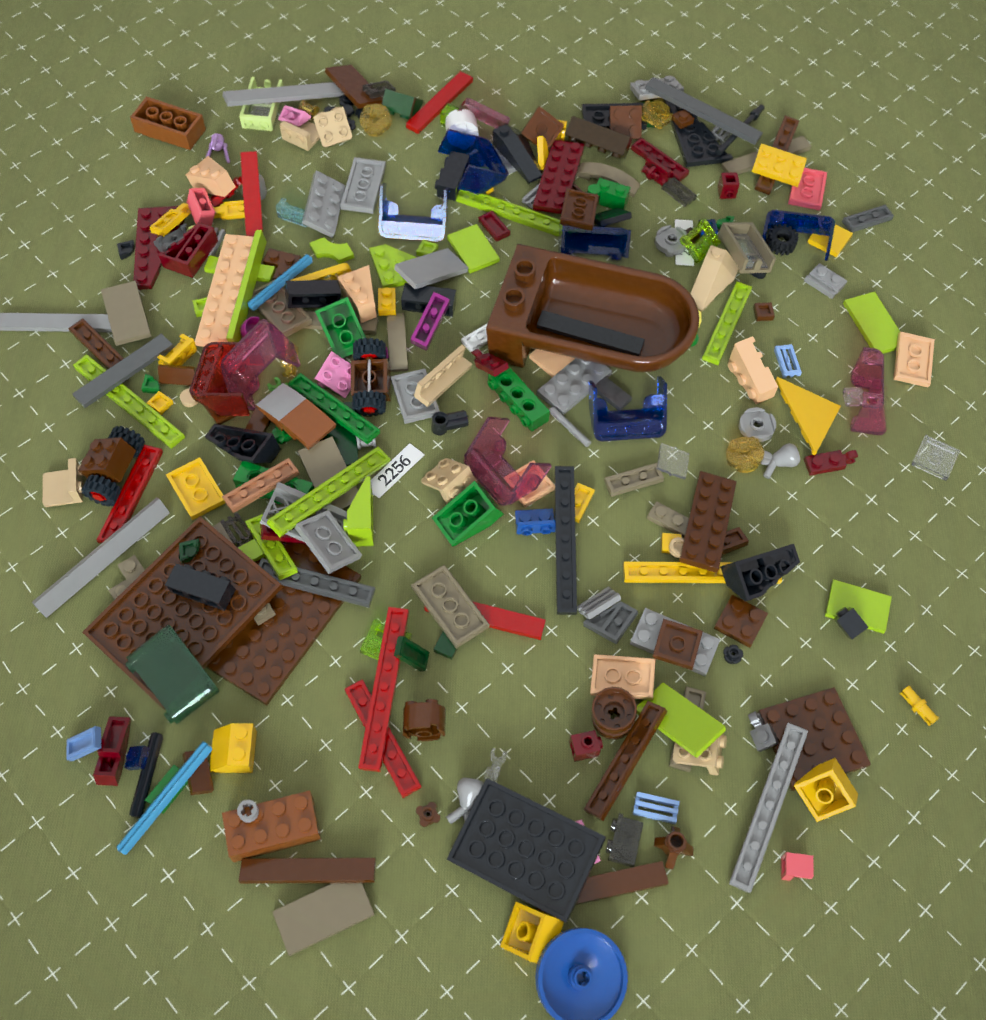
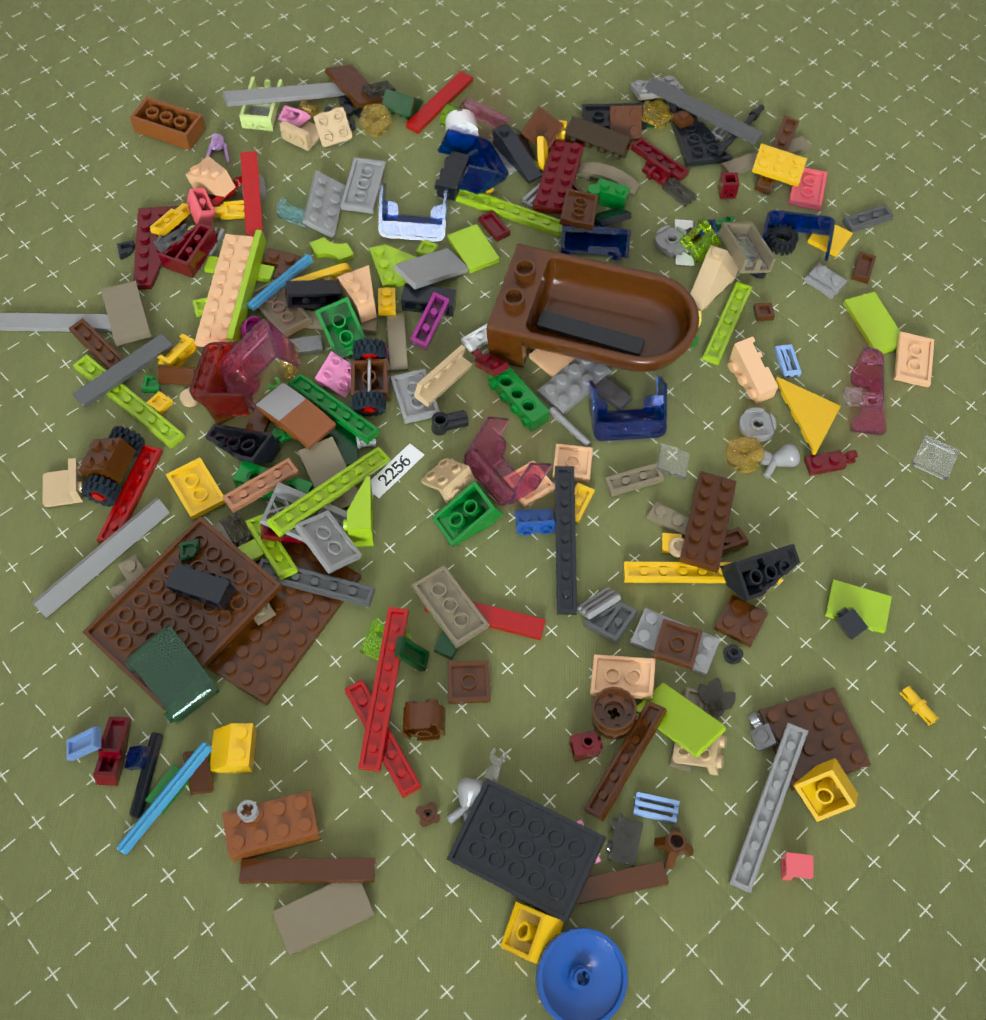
(308, 345): none -> flat silver tile
(468, 682): none -> reddish brown plate
(575, 456): none -> light nougat tile
(714, 695): none -> clear smoke plate
(863, 267): none -> reddish brown tile

